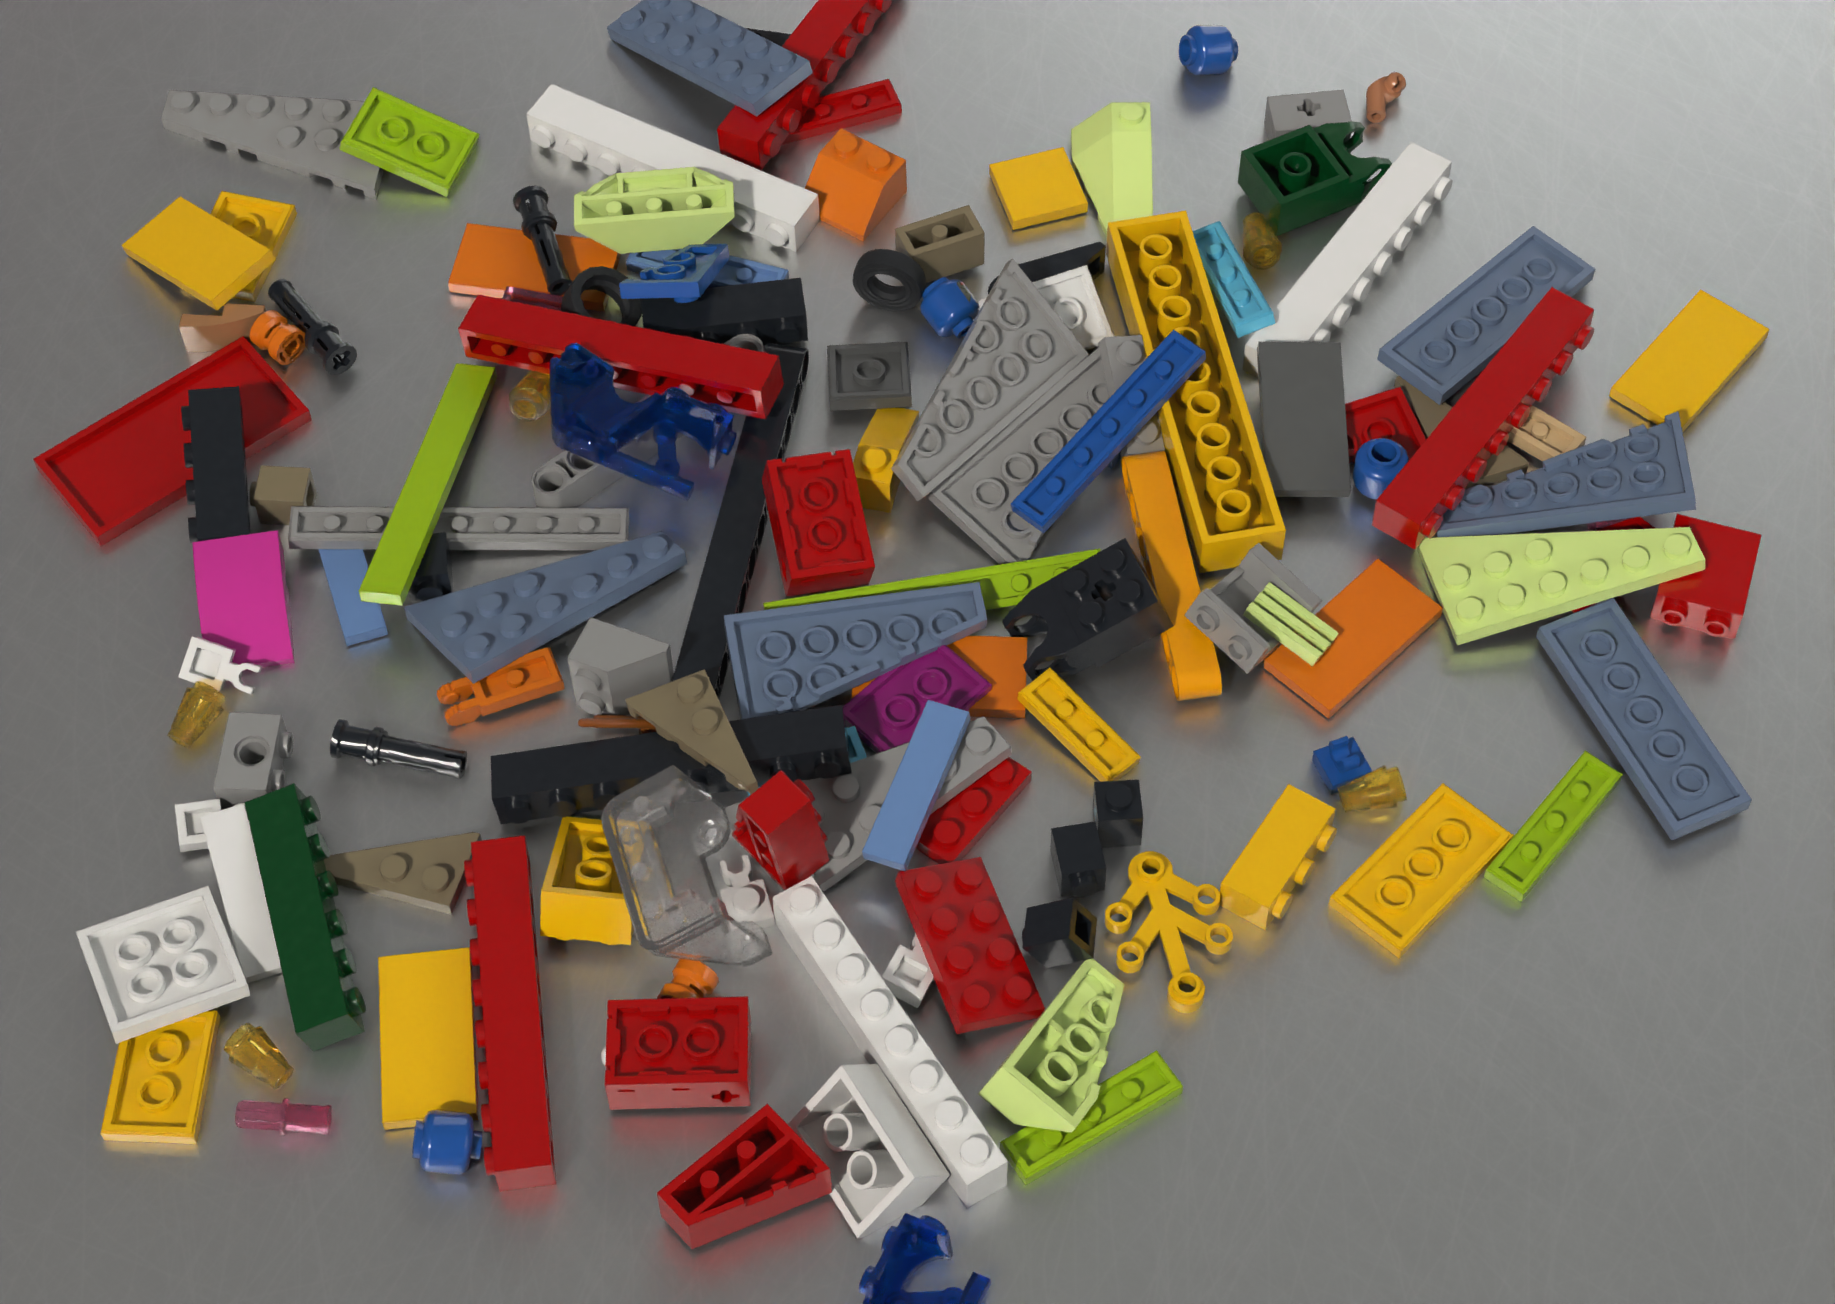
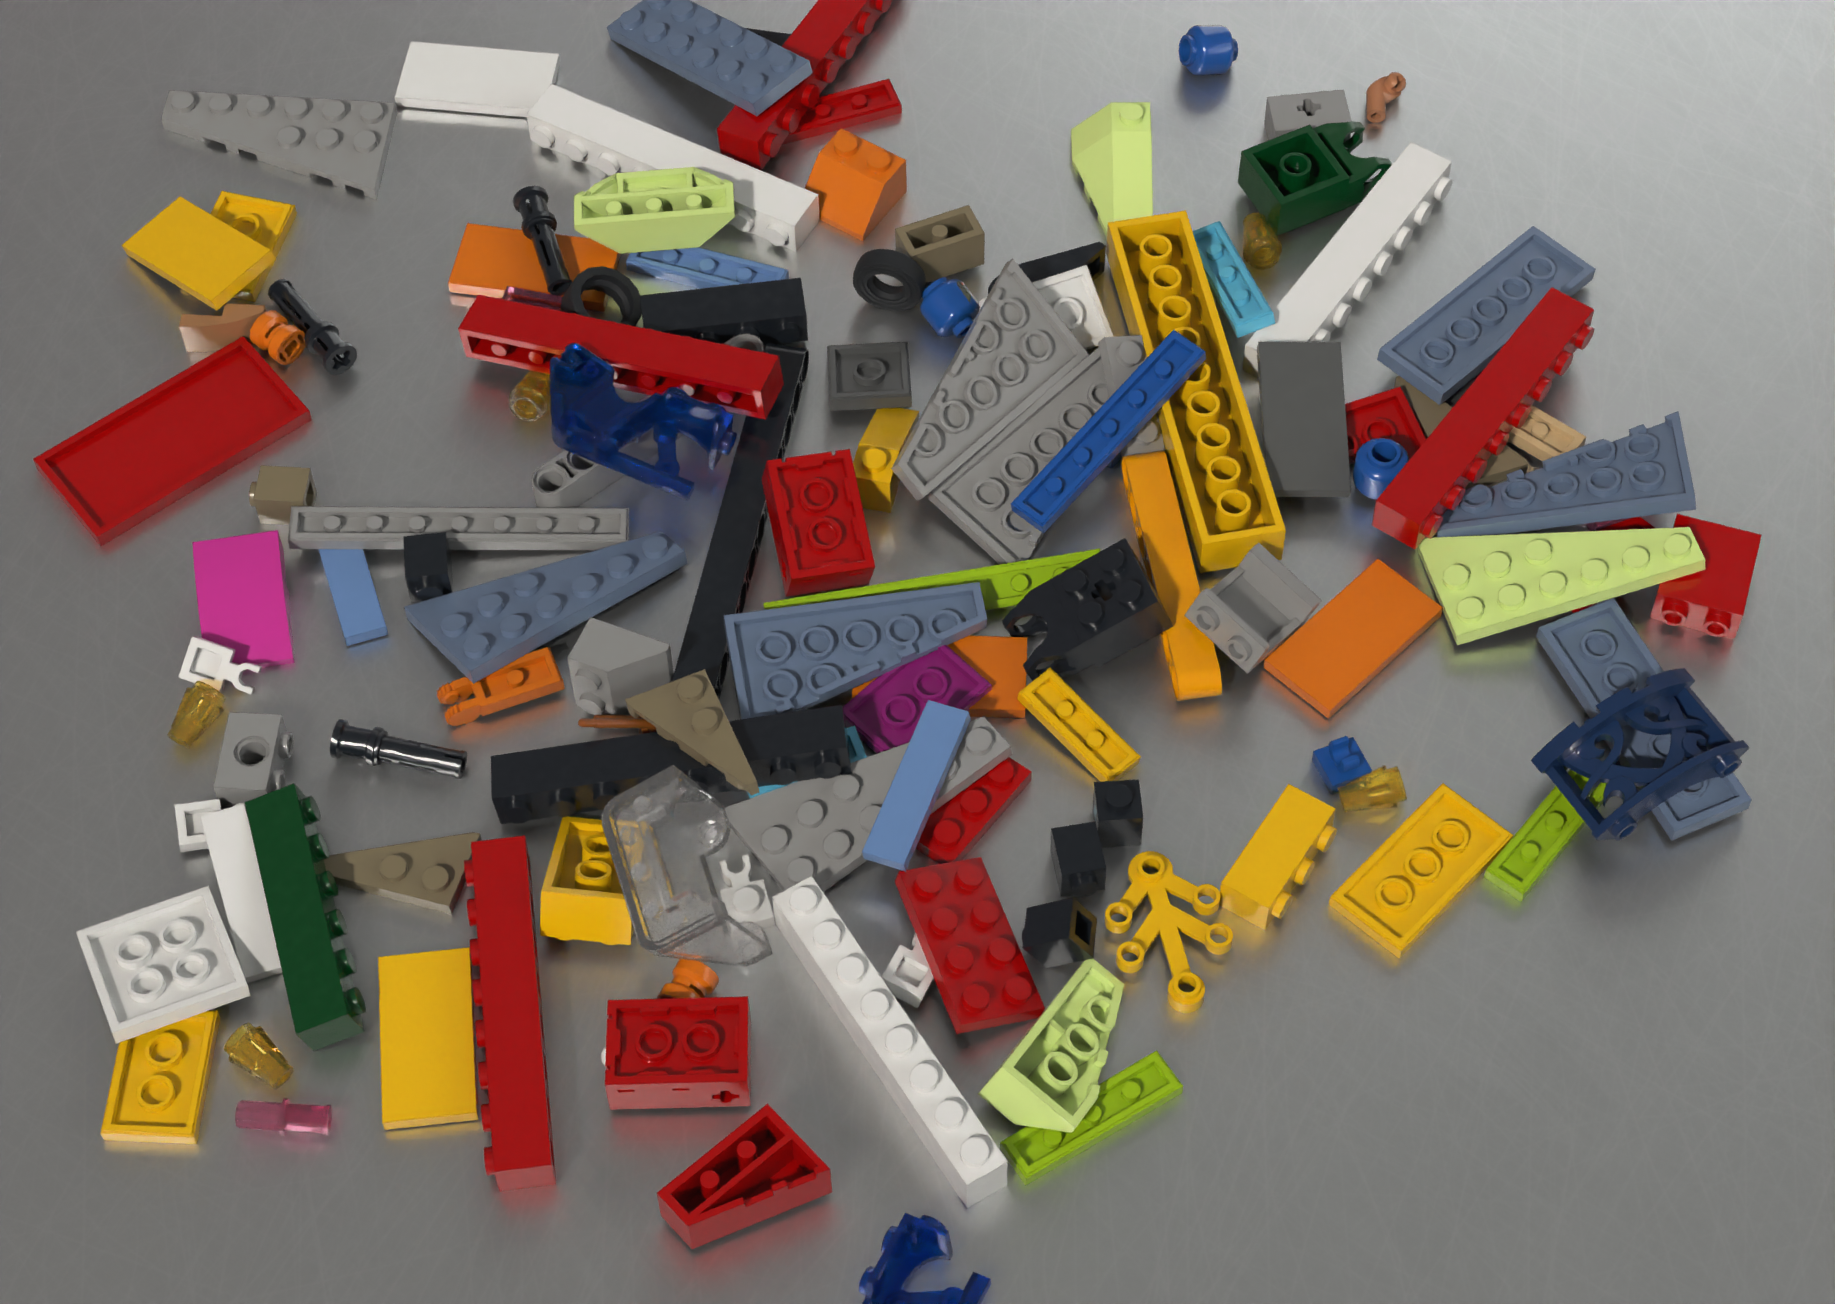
(217, 464): black brick -> none
(409, 142): lime tile -> none
(428, 485): lime tile -> none
(446, 1142): blue head -> none
(474, 78): none -> white tile
(682, 277): blue wing -> none
(782, 830): red wedge -> none
(871, 1146): white slope -> none
(1038, 188): yellow tile -> none
(1294, 620): yellowish green tile -> none
(1672, 700): none -> dark blue fence
(1689, 361): yellow tile -> none

